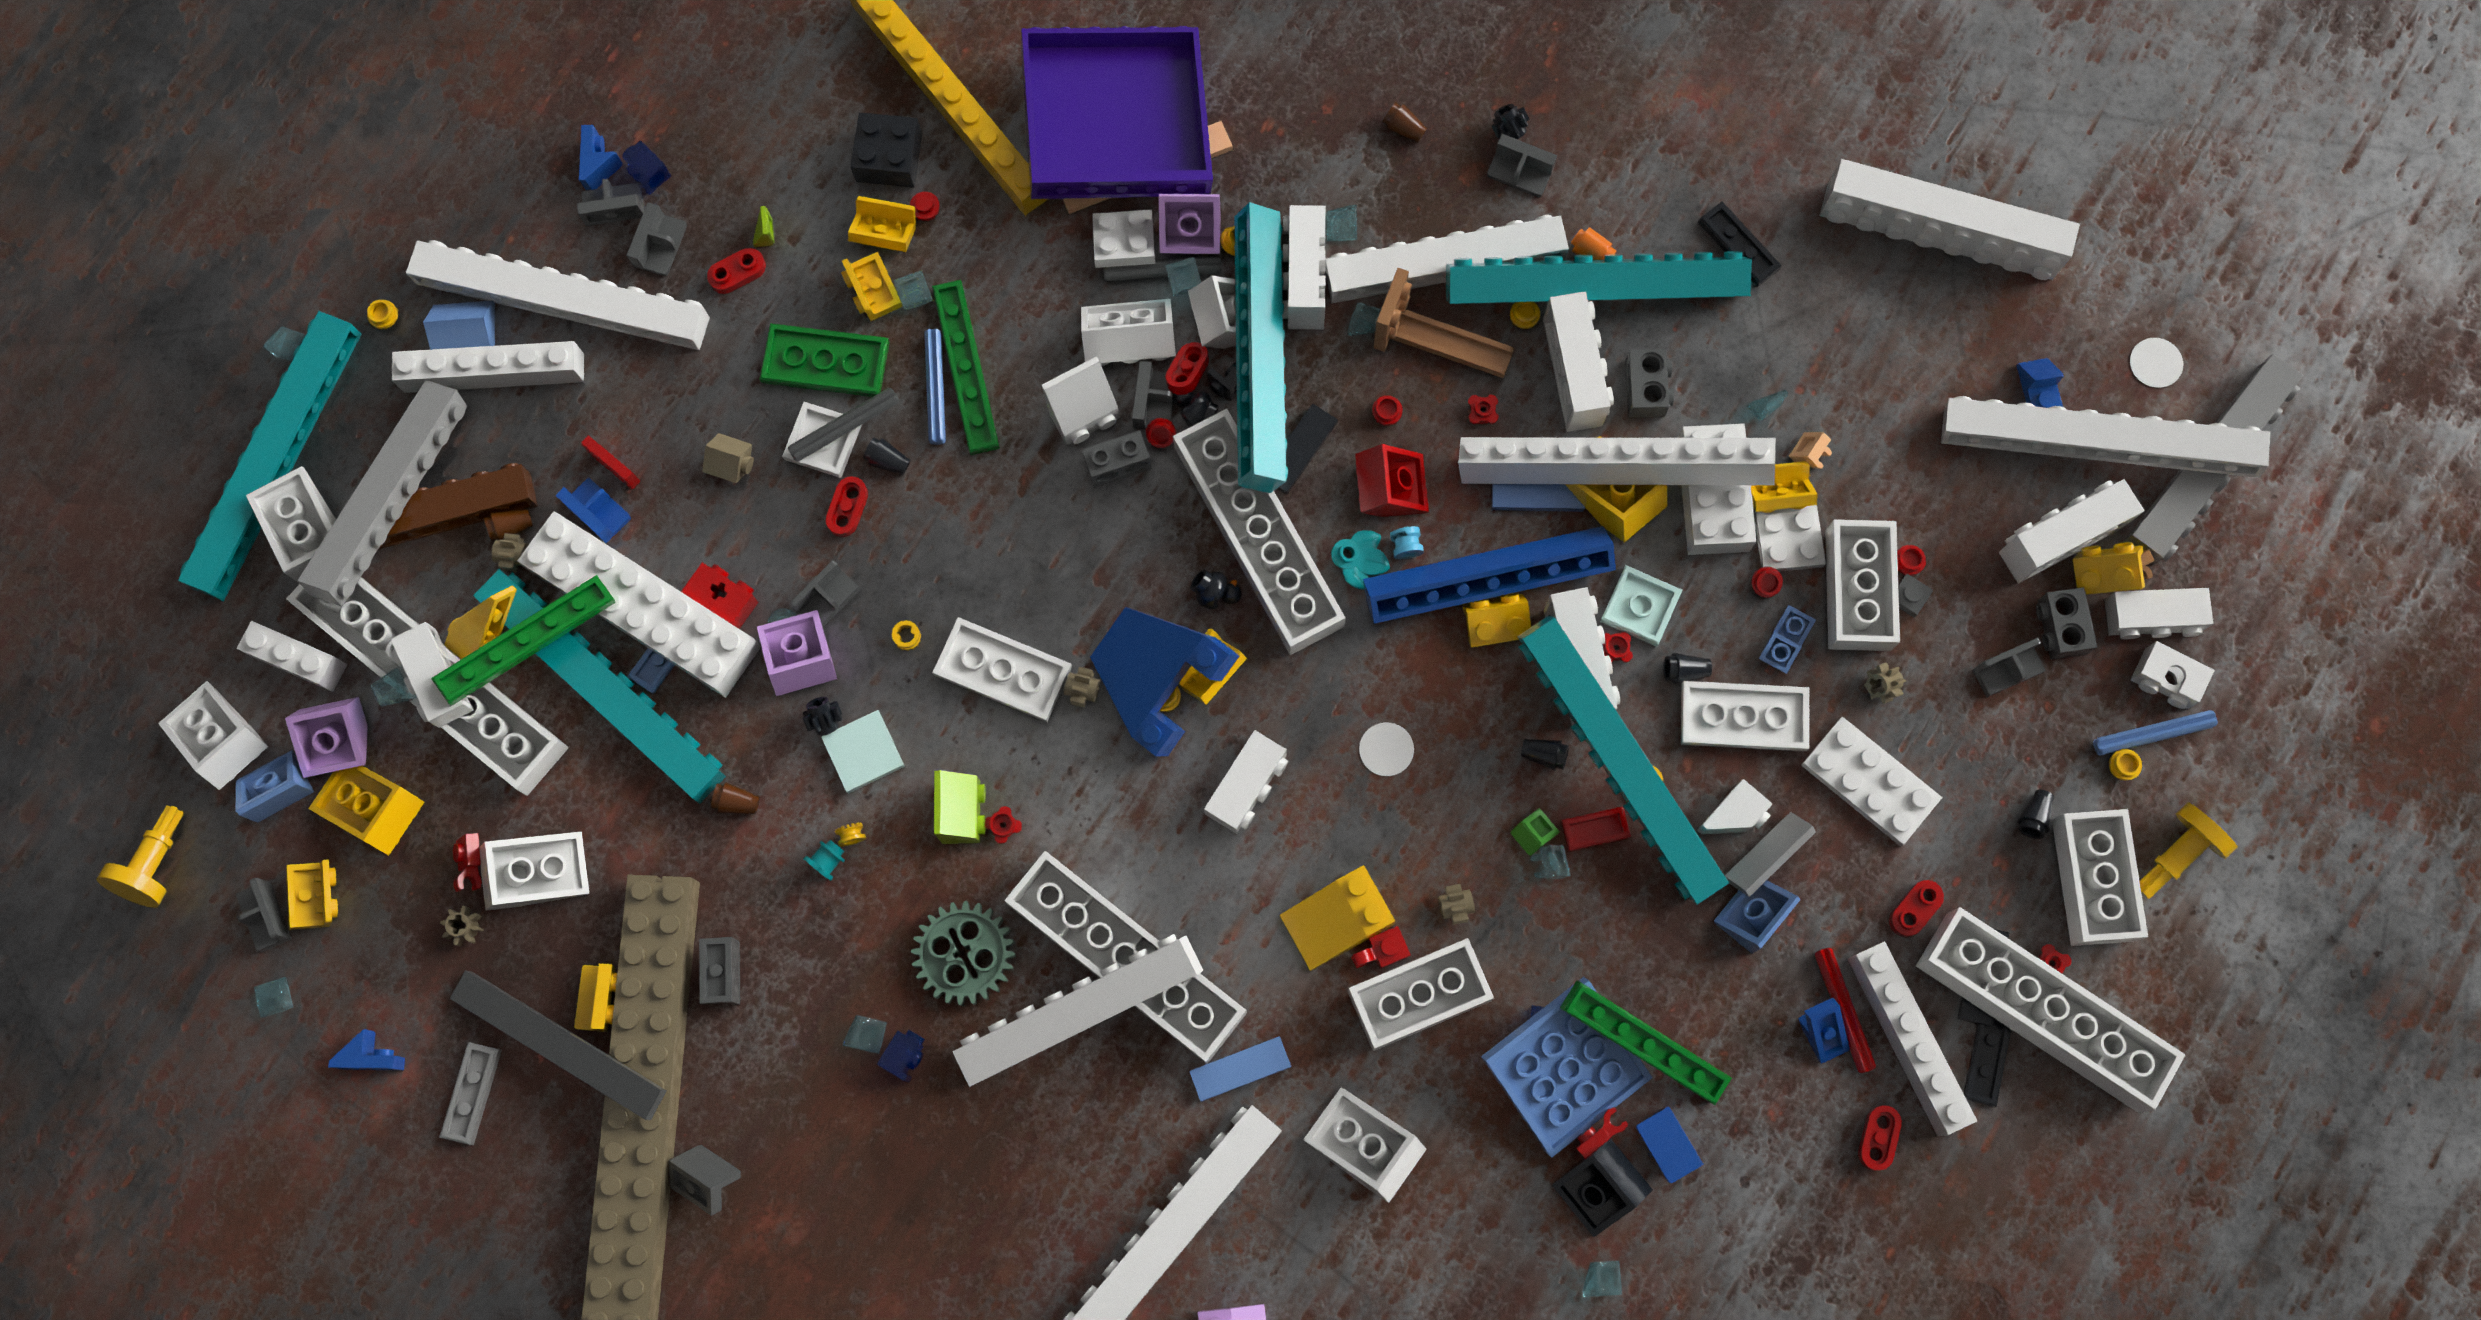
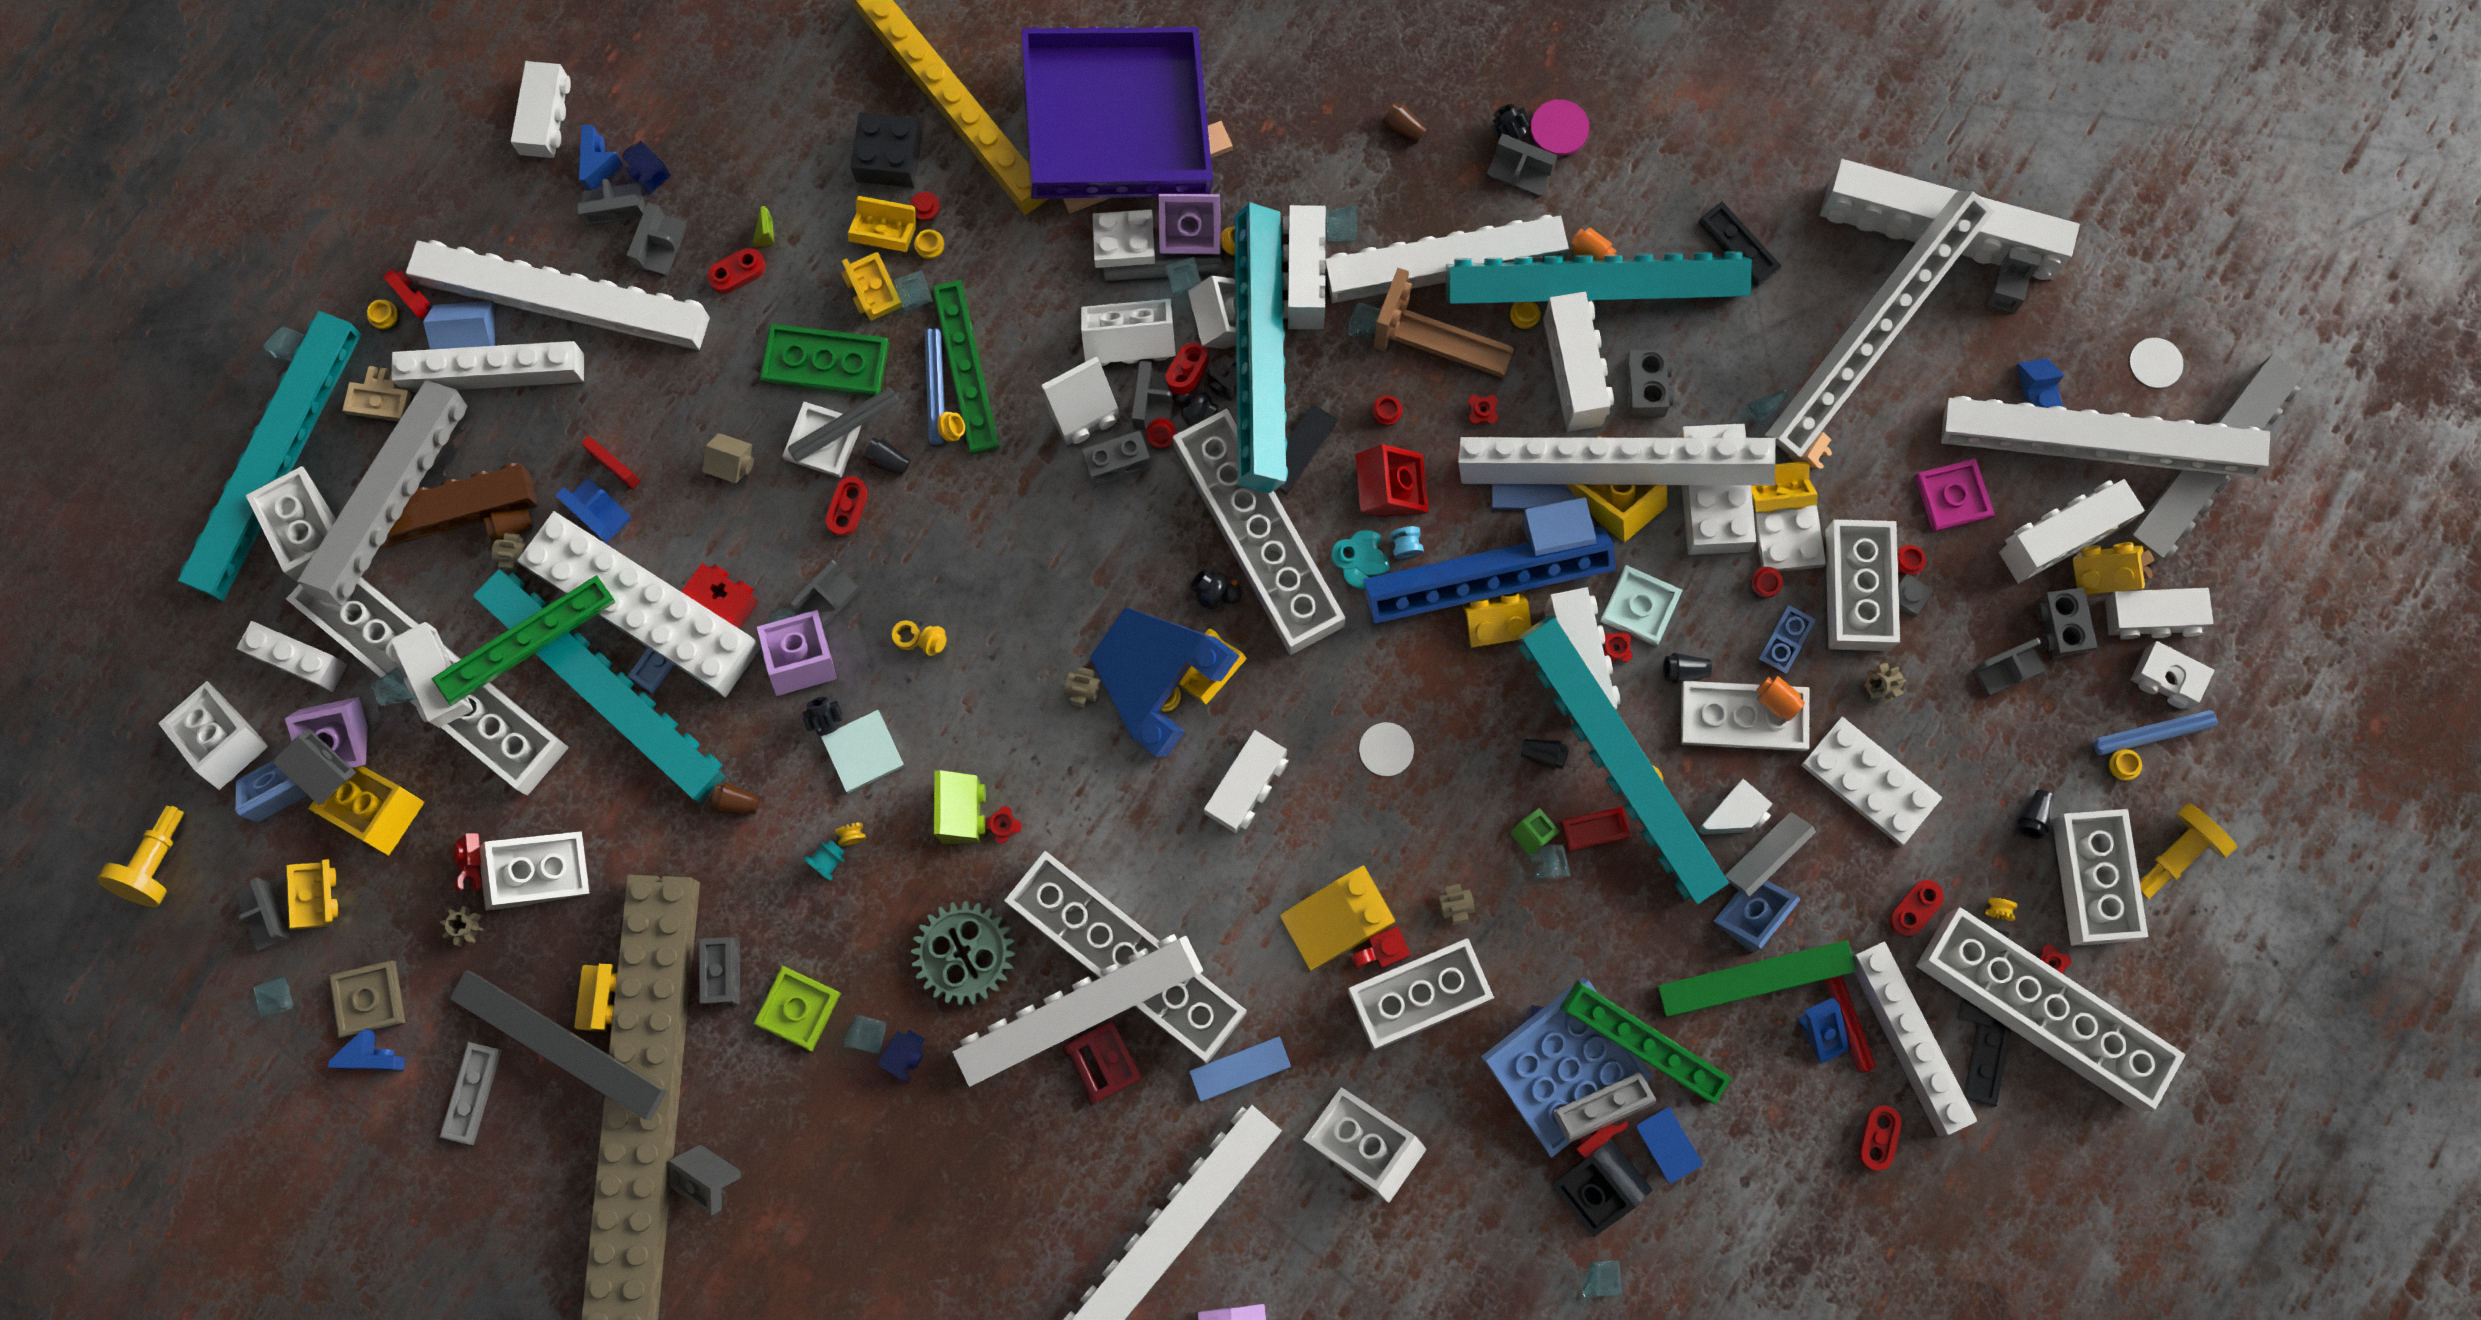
(313, 766): none -> dark grey panel
(367, 999): none -> dark tan tile
(377, 397): none -> tan hinge
(401, 283): none -> red plate
(480, 624): yellow slope -> none
(540, 109): none -> white brick
(797, 1008): none -> lime tile
(929, 244): none -> yellow plate
(932, 640): none -> yellow plate
(950, 426): none -> yellow plate
(1002, 669): white plate -> none
(1111, 1057): none -> dark red plate
(1559, 127): none -> dark pink tile
(1559, 526): none -> medium blue slope
(1604, 1107): none -> light grey tile
(1757, 978): none -> green tile
(1780, 698): none -> orange brick
(1880, 322): none -> white brick
(1954, 495): none -> dark pink tile
(2001, 908): none -> yellow bush
(2012, 280): none -> dark grey slope

